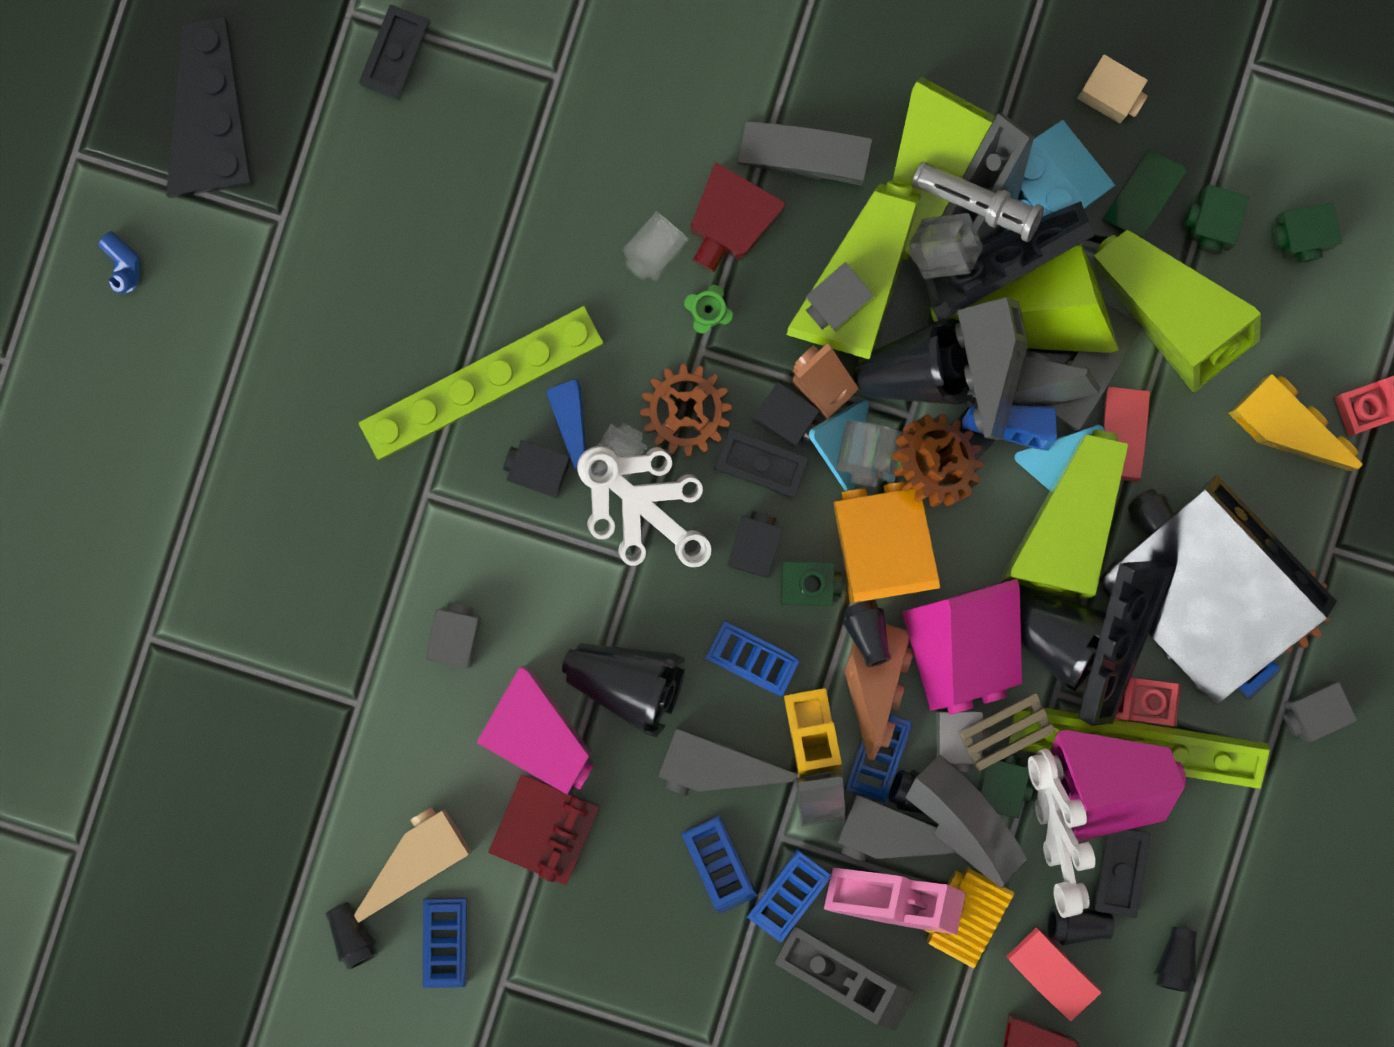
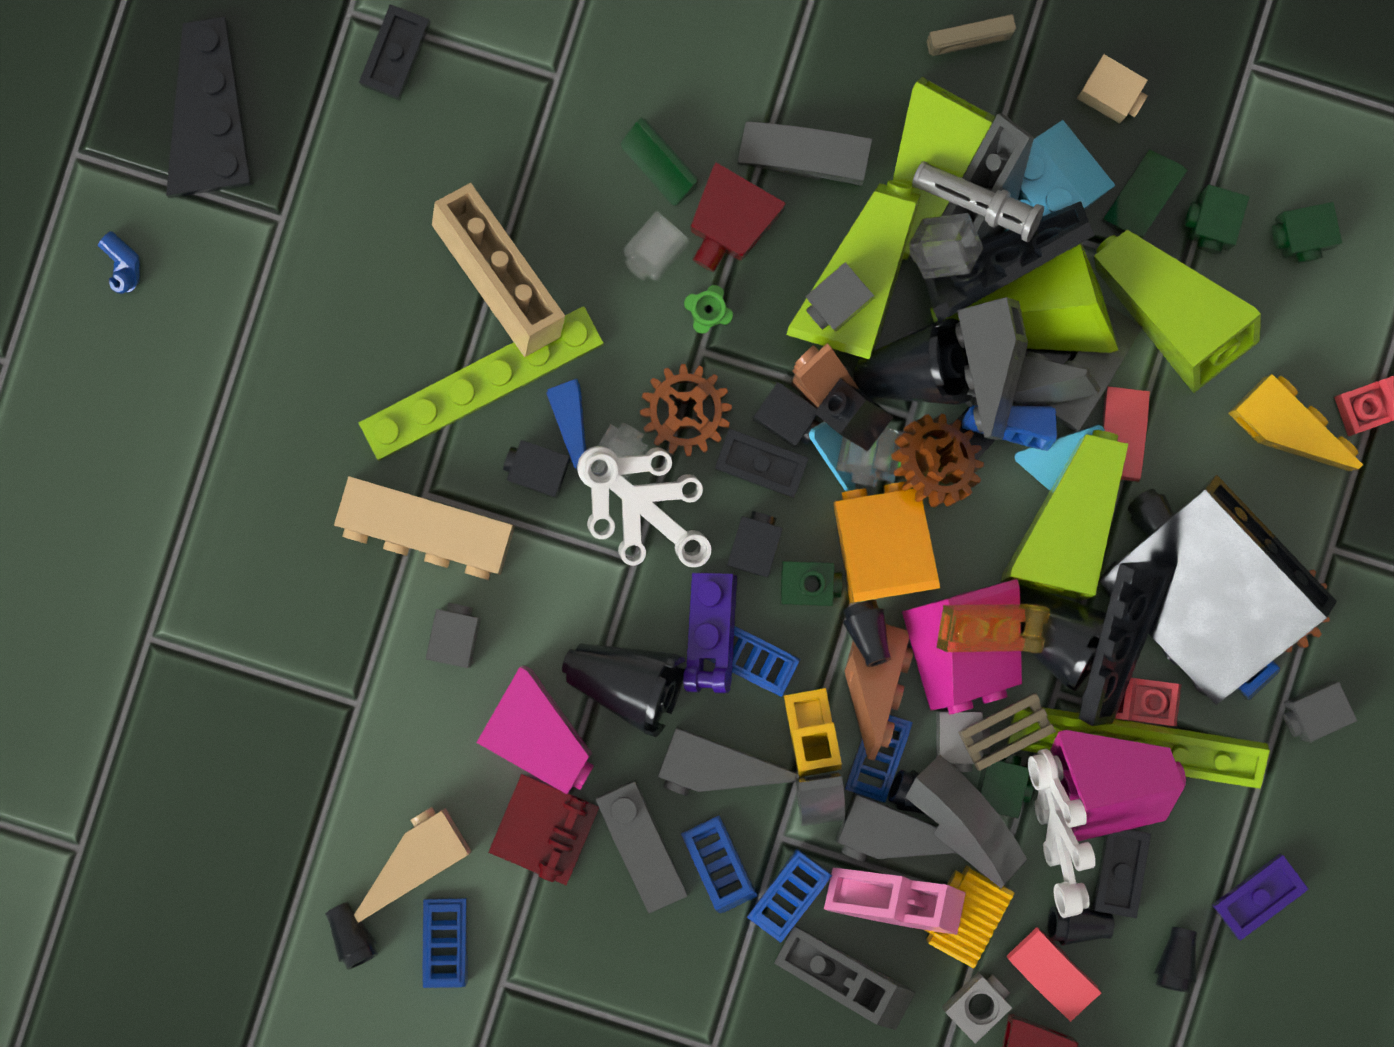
(423, 526): none -> tan brick
(497, 269): none -> tan brick
(641, 846): none -> dark grey slope
(659, 162): none -> dark green slope
(711, 631): none -> dark purple plate
(853, 414): none -> black brick
(971, 35): none -> dark tan tile
(978, 1025): none -> light grey brick
(992, 628): none -> plate
(1260, 897): none -> dark purple plate

